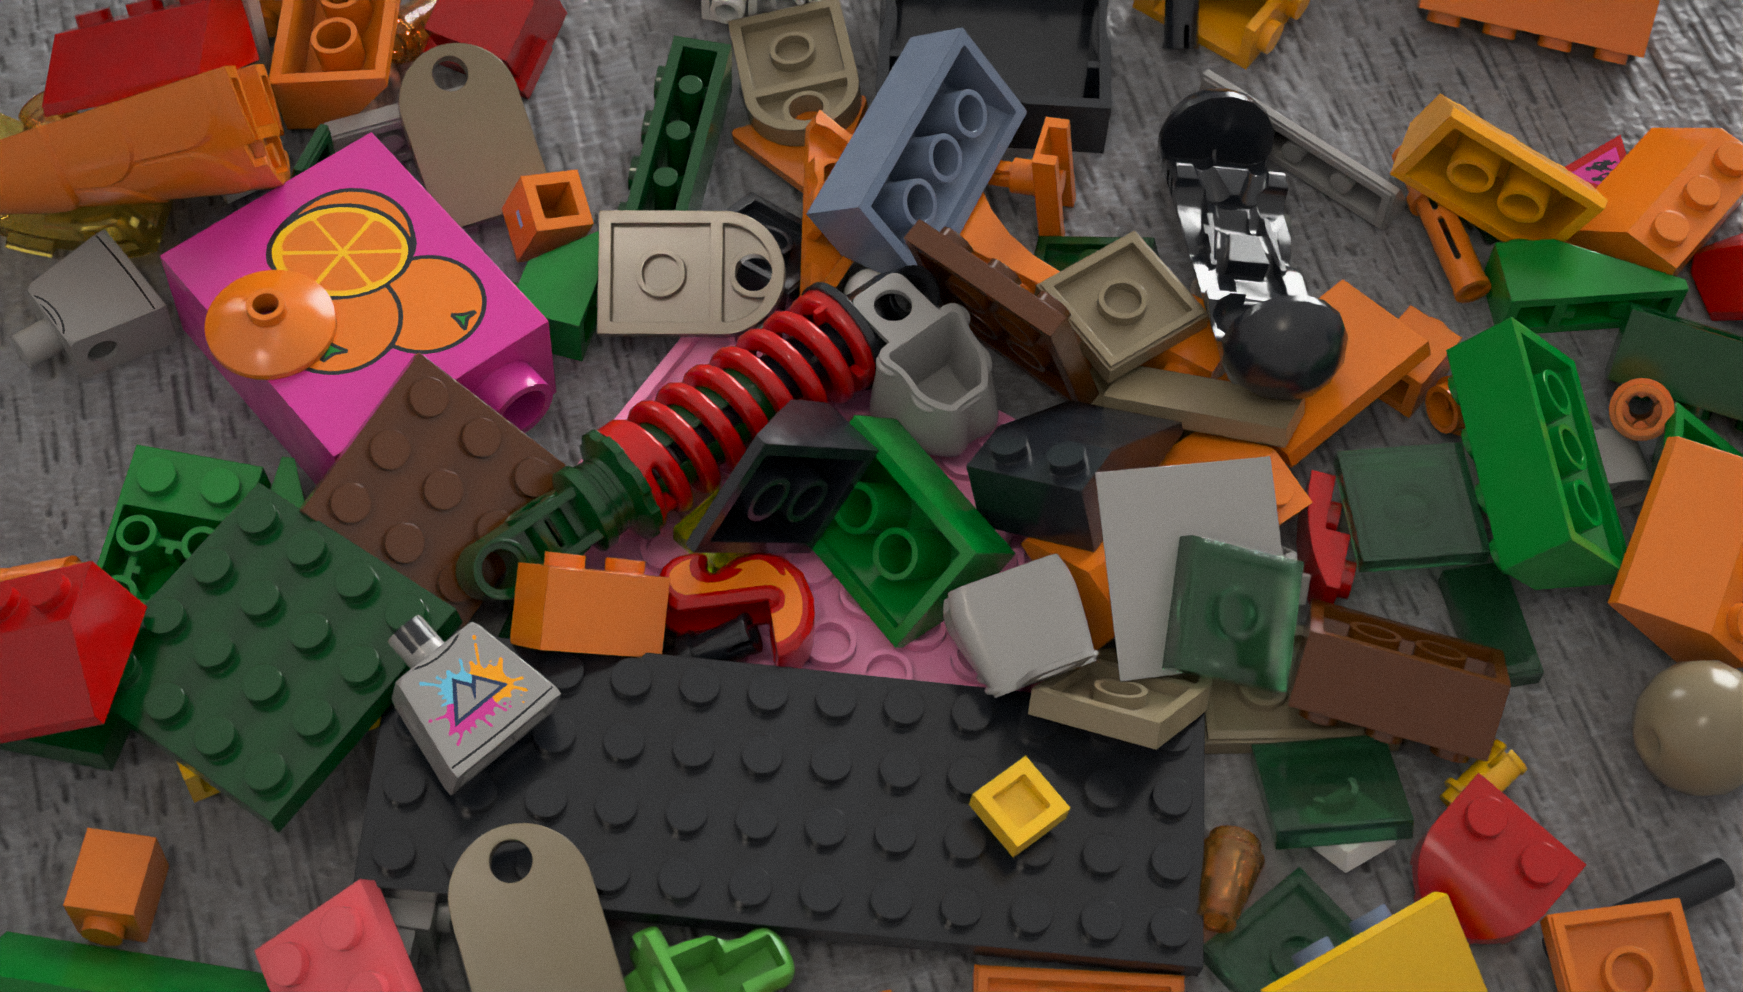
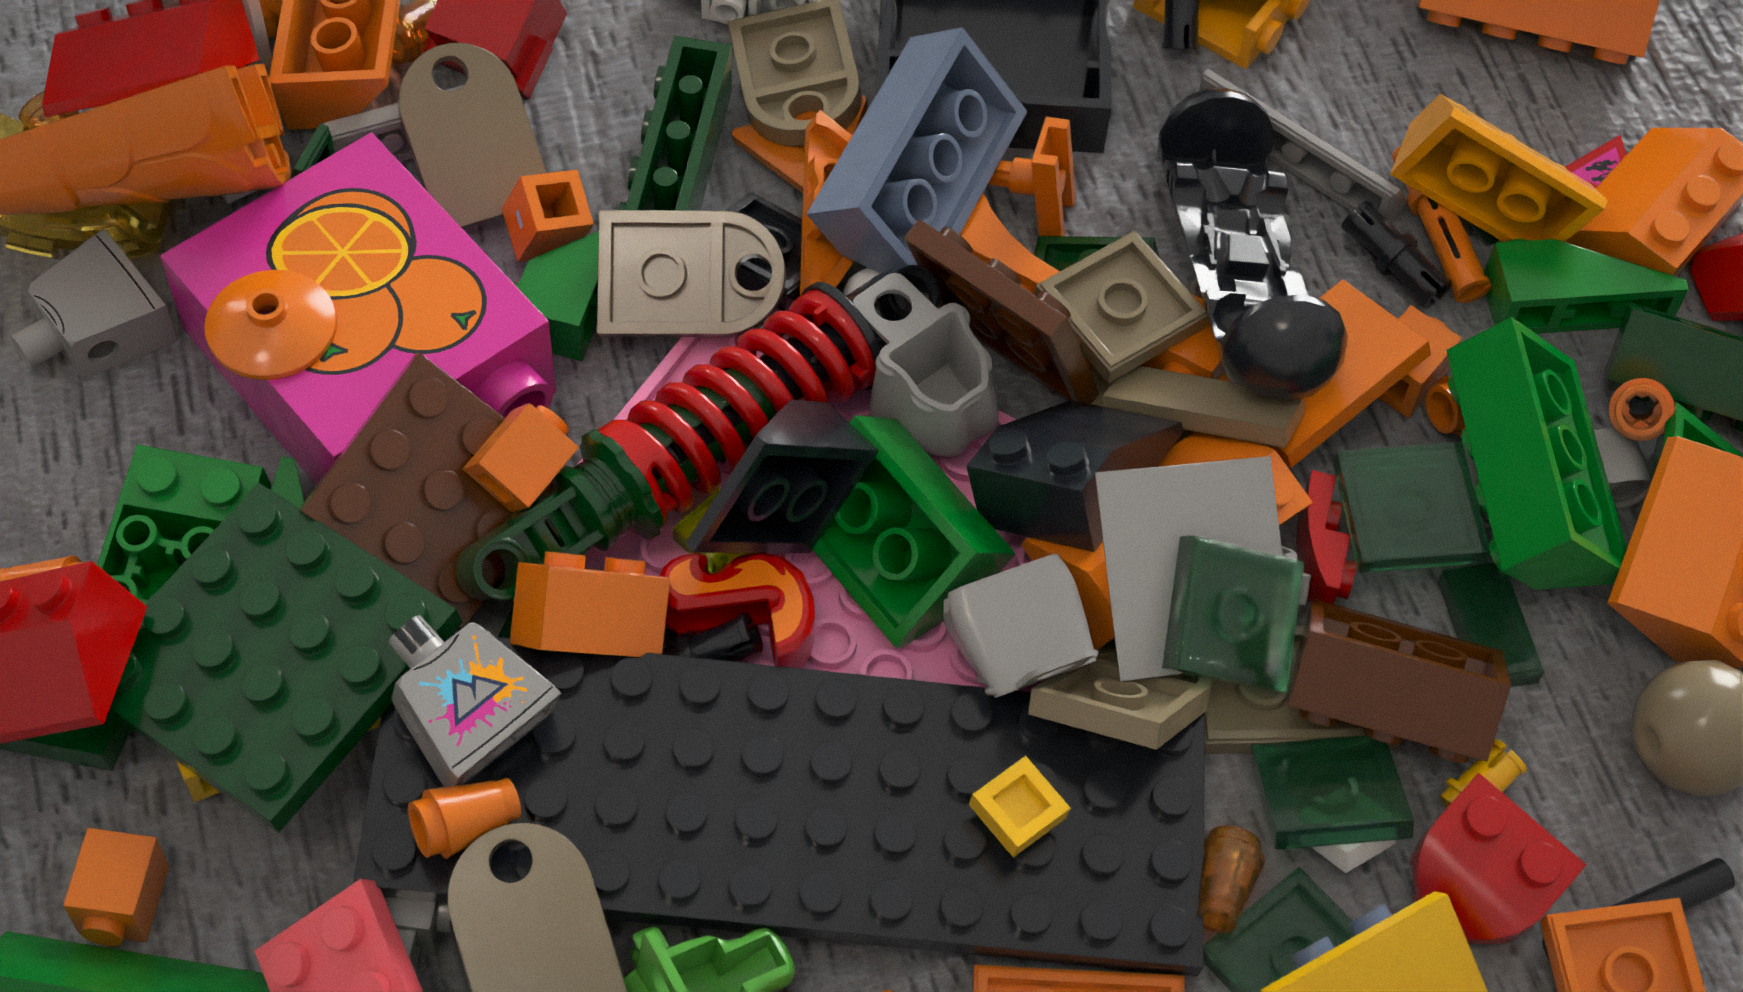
(458, 815): none -> orange cone
(522, 456): none -> orange brick
(1396, 254): none -> black pin

